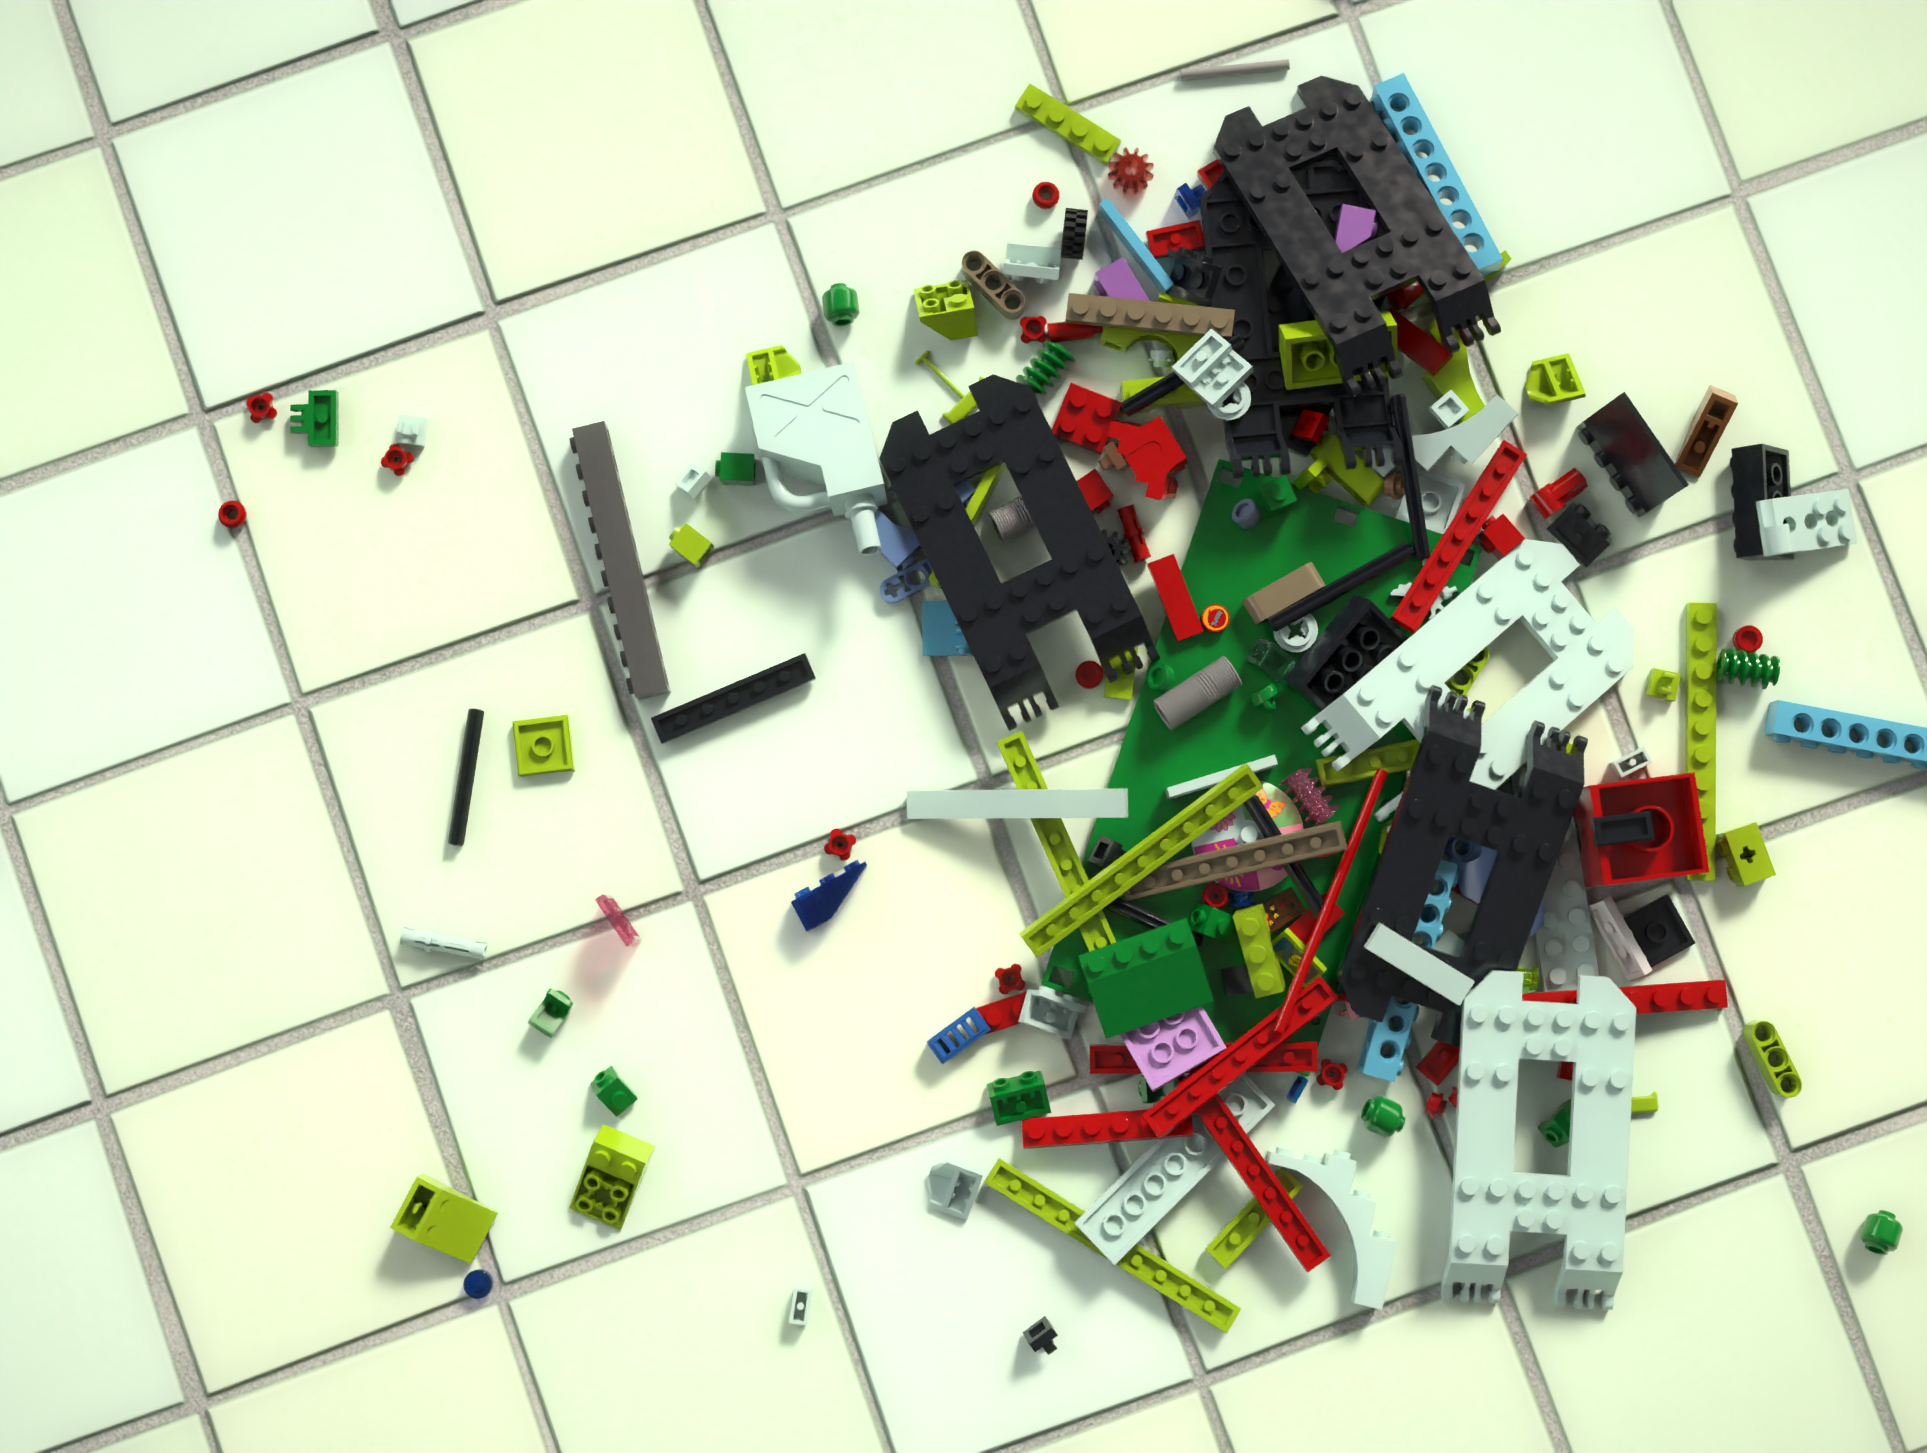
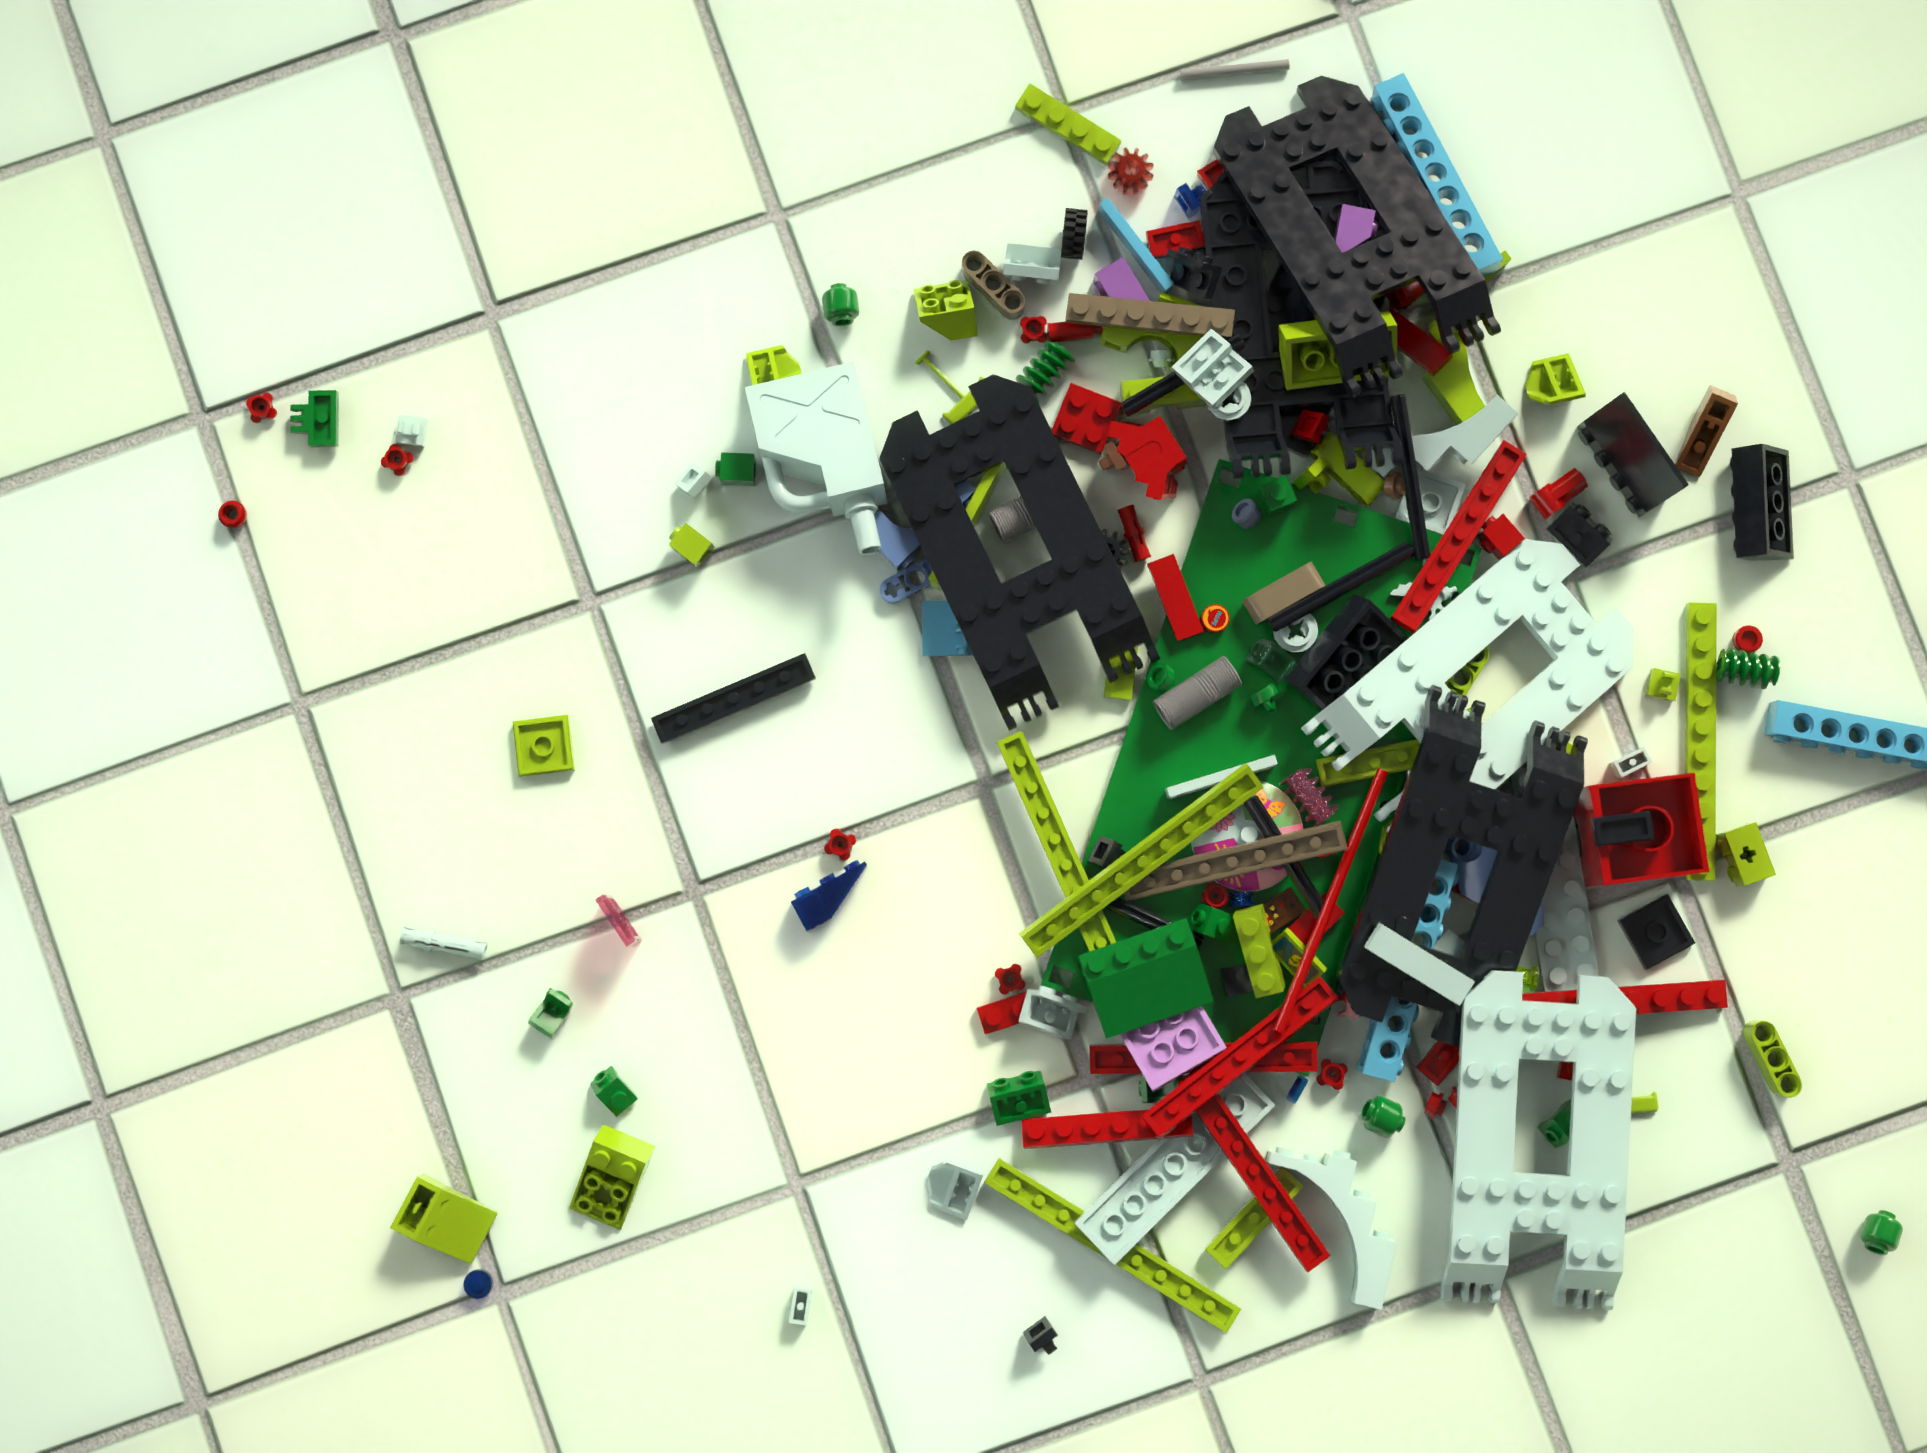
(466, 777): black axle -> none
(620, 559): dark grey brick -> none
(939, 1050): blue slope -> none
(1017, 803): light aqua tile -> none
(1049, 188): red plate -> none
(1089, 674): red tile -> none
(1095, 492): red brick -> none
(1448, 409): light aqua tile -> none
(1619, 938): white plate -> none
(1795, 536): light aqua hinge -> none

